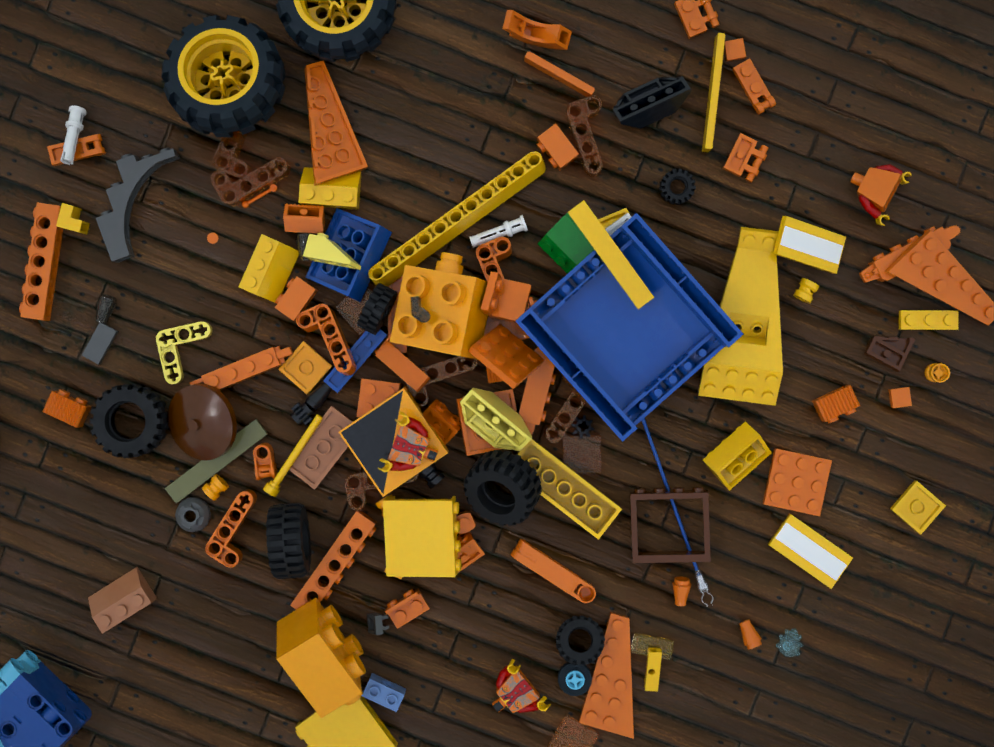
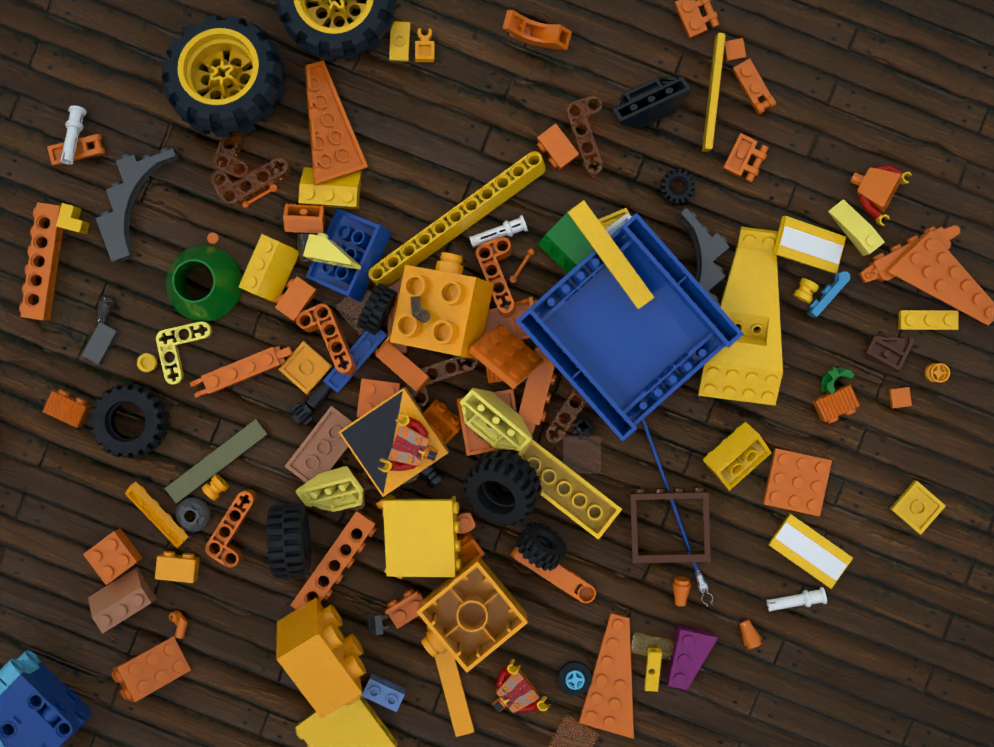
(113, 556): none -> orange brick
(147, 362): none -> yellow tile
(150, 670): none -> orange bracket
(156, 514): none -> light orange plate
(177, 567): none -> light orange brick
(181, 623): none -> orange arm
(202, 421): reddish brown dish -> none
(225, 287): none -> green cone
(263, 464): orange piece -> none
(273, 486): yellow piece -> none
(332, 490): none -> light yellow wedge
(399, 41): none -> yellow plate
(424, 48): none -> light orange plate
(454, 693): none -> light orange tile
(470, 615): none -> light orange brick
(505, 298): orange bracket -> none
(531, 252): none -> orange hinge
(541, 546): none -> black tyre
(559, 74): orange tile -> none
(567, 652): black tyre -> none
(688, 655): none -> magenta wedge
(707, 250): none -> dark grey arch
(789, 643): clear light blue piece -> none
(806, 598): none -> white pin
(829, 293): none -> dark azure plate
(830, 376): none -> green piece
(856, 228): none -> light yellow slope

